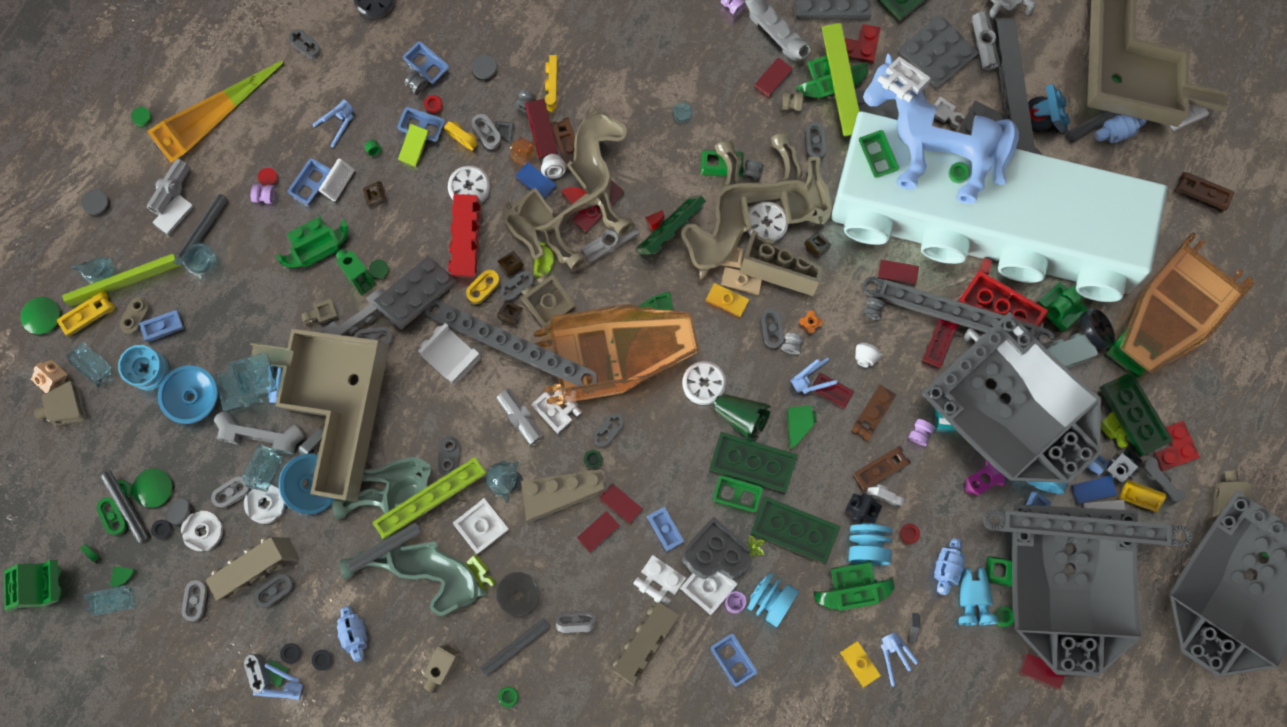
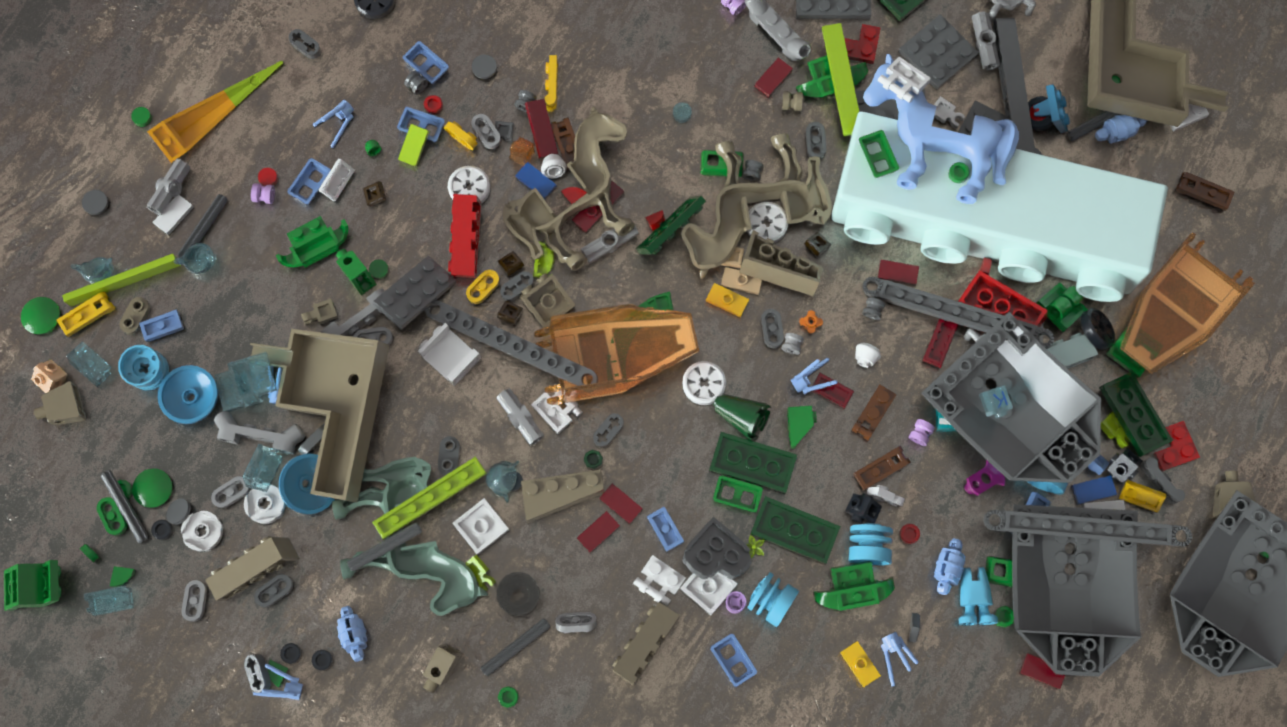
(996, 401): none -> clear light blue brick

